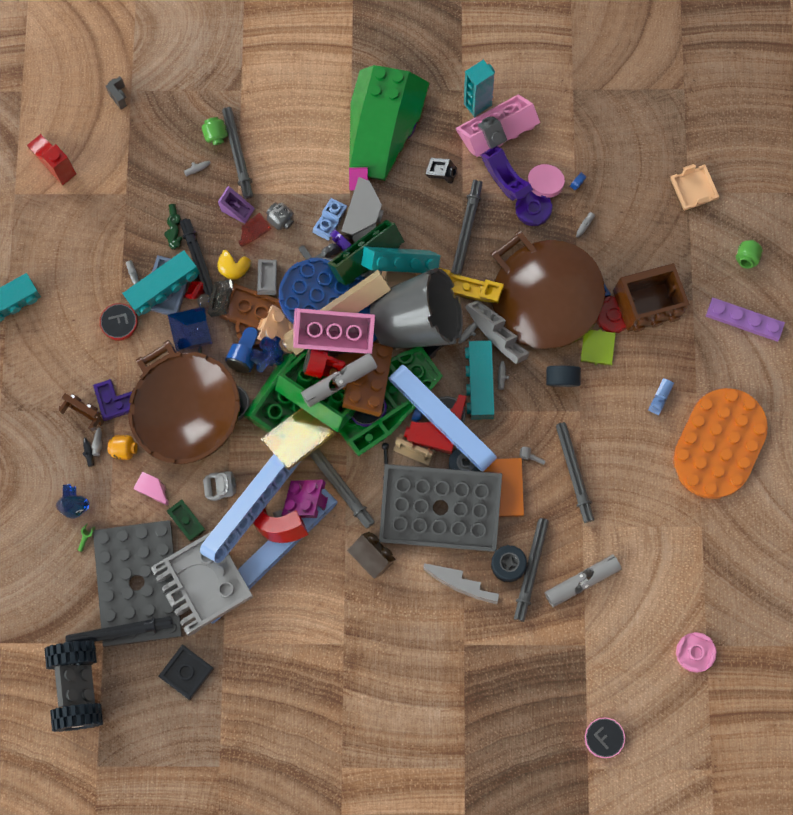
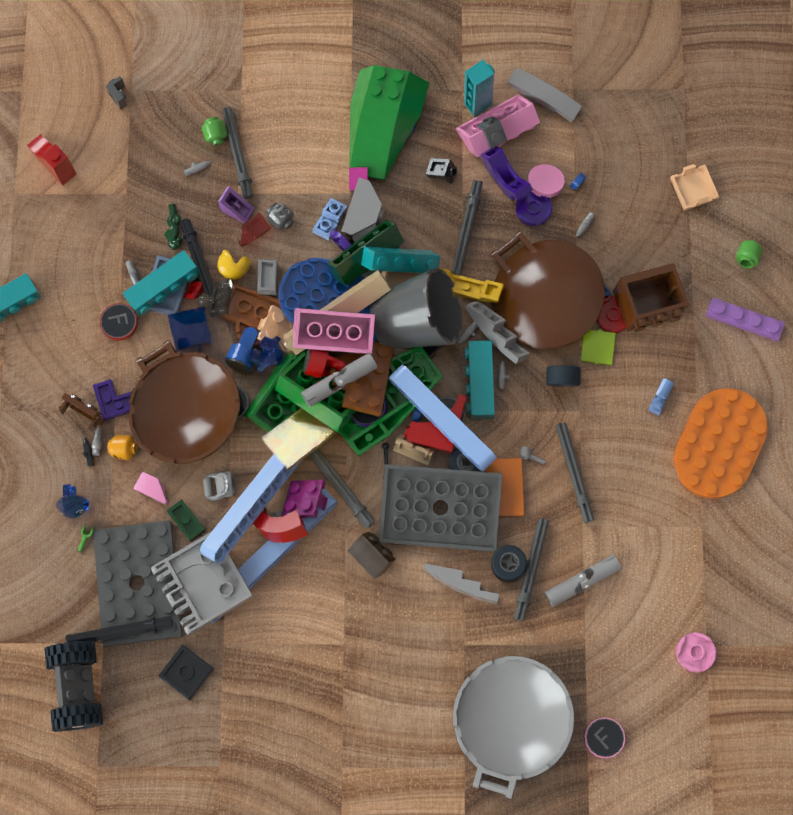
(331, 249): dark grey piece -> none
(512, 720): none -> light grey dish
(544, 93): none -> light grey slope

